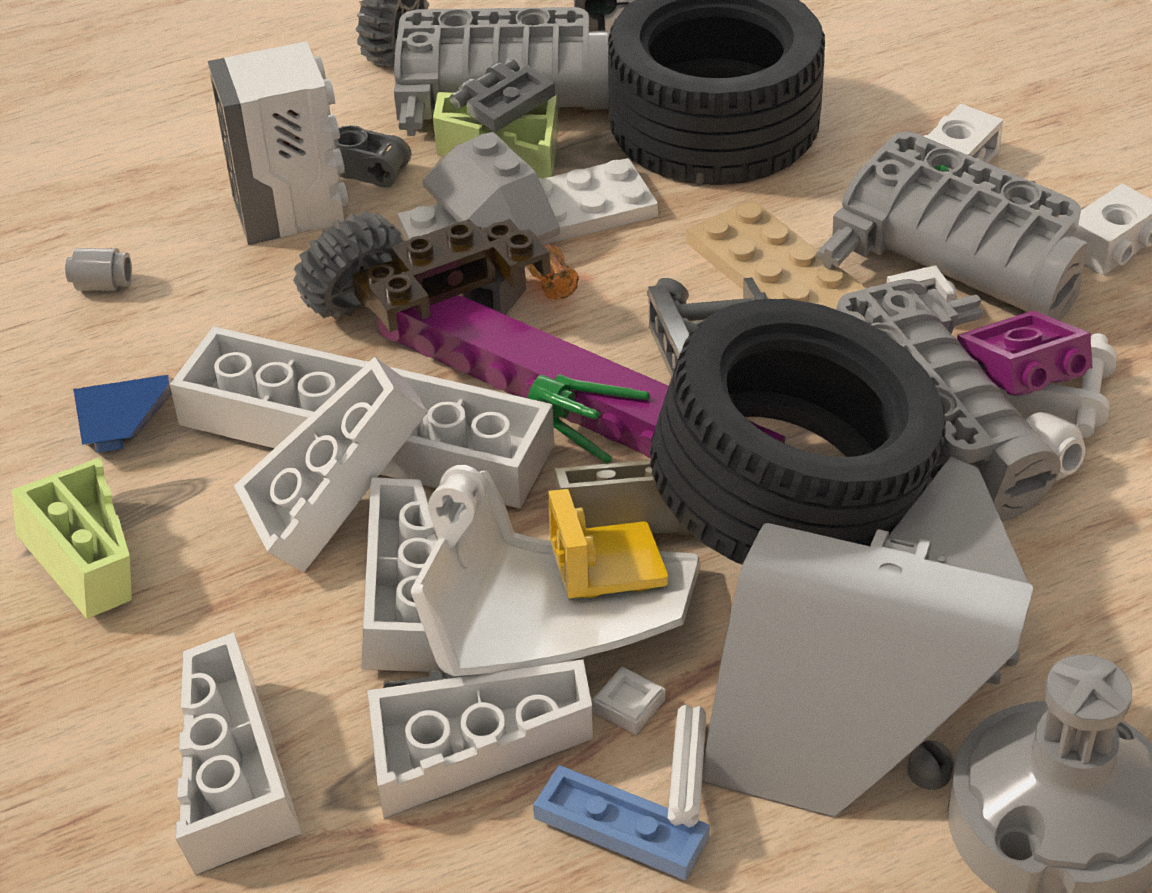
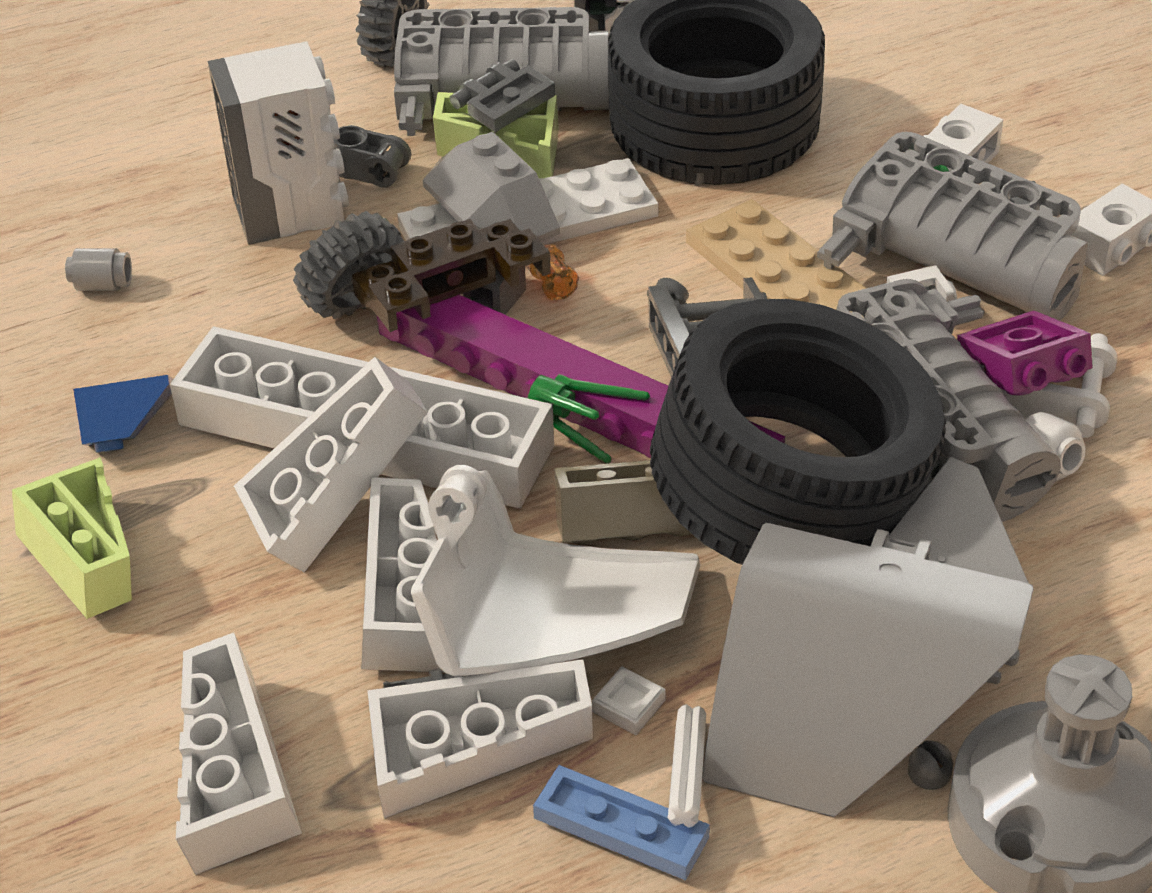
(602, 557): yellow bracket -> none

